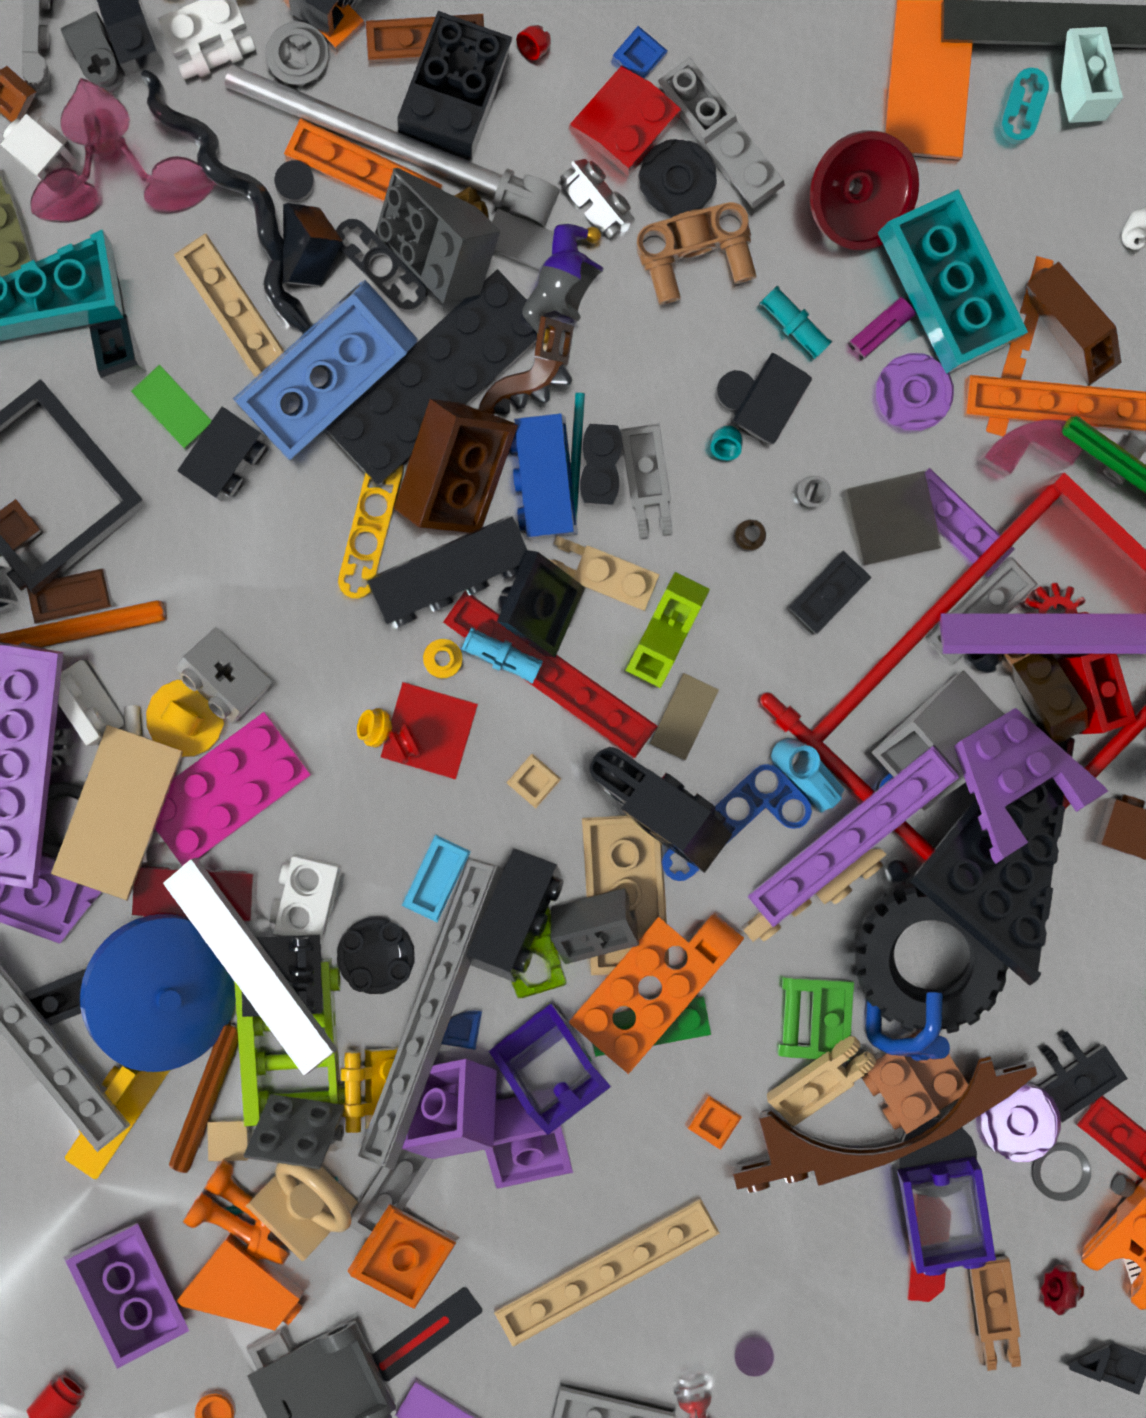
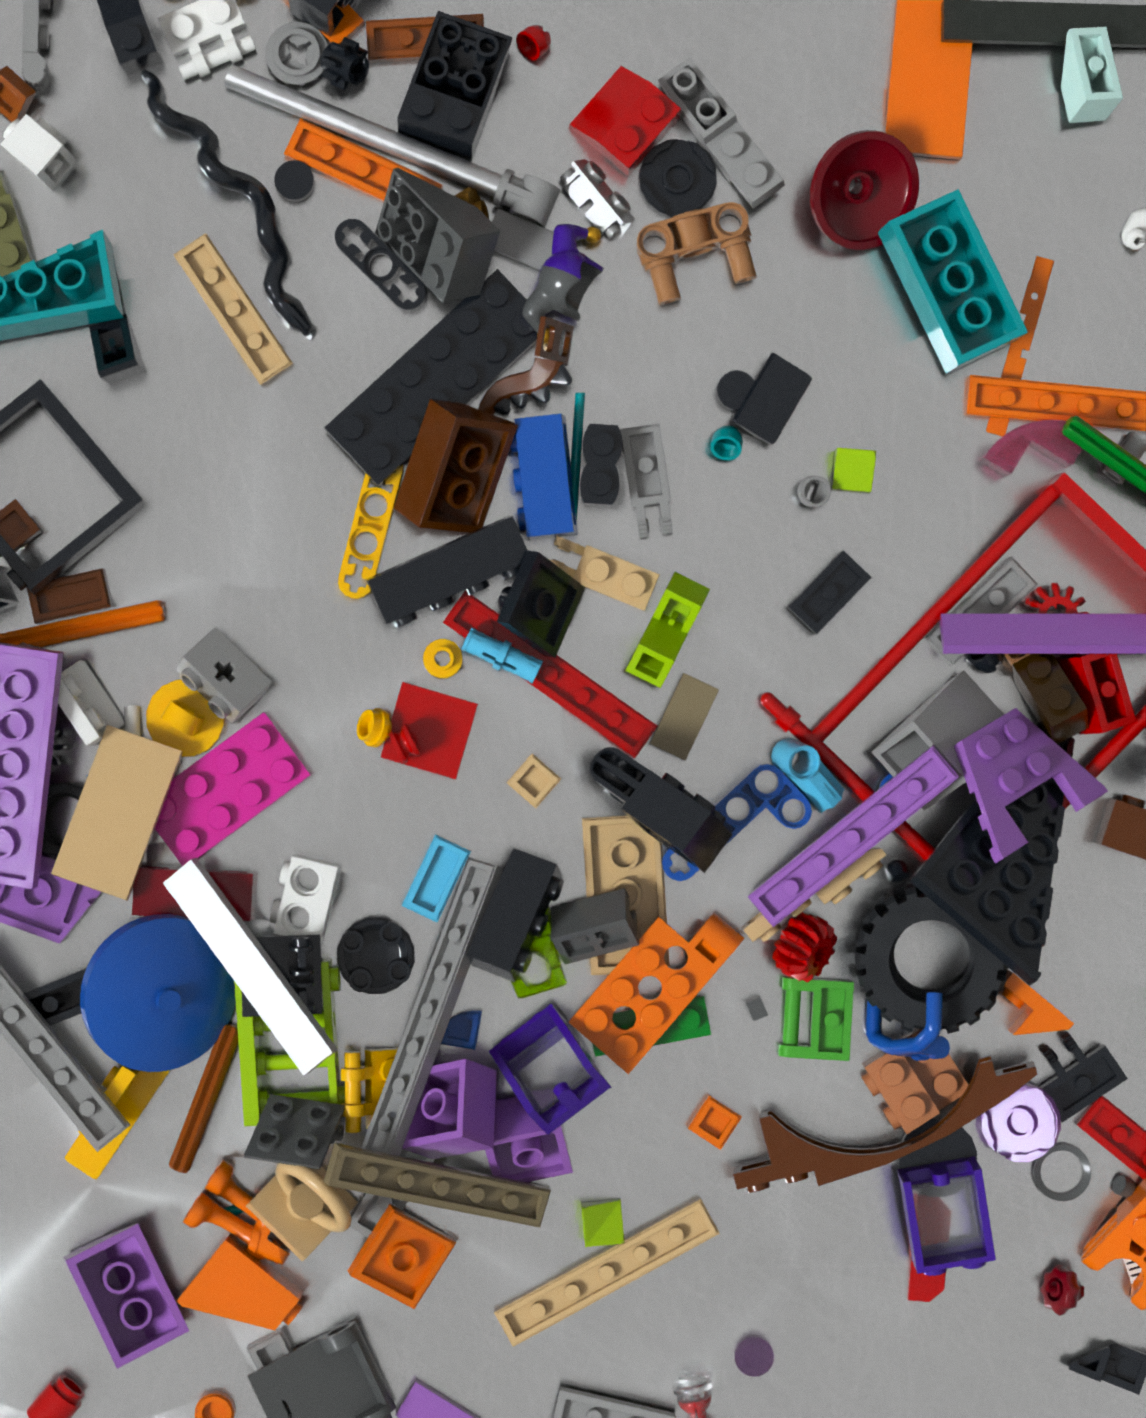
(92, 49): dark grey piece -> none
(98, 121): clear pink plant -> none
(172, 406): bright green tile -> none
(222, 454): black brick -> none
(227, 1140): tan tile -> none
(307, 244): black slope -> none
(344, 63): none -> black gear
(357, 346): medium blue hinge -> none
(426, 1334): black sticker -> none
(436, 1185): none -> dark tan tile
(602, 1223): none -> lime slope
(640, 53): blue tile -> none
(742, 540): dark brown pin -> none
(756, 1008): none -> dark grey piece
(796, 322): teal pin -> none
(804, 947): none -> red gear
(820, 1081): tan hinge -> none
(853, 469): none -> lime slope
(883, 327): magenta piece -> none
(894, 517): clear smoke tile -> none
(914, 392): medium lavender tile -> none
(961, 523): medium lavender tile -> none
(996, 1310): medium nougat hinge -> none
(1015, 103): teal beam -> none
(1039, 1014): none -> orange slope
(1075, 322): reddish brown slope -> none

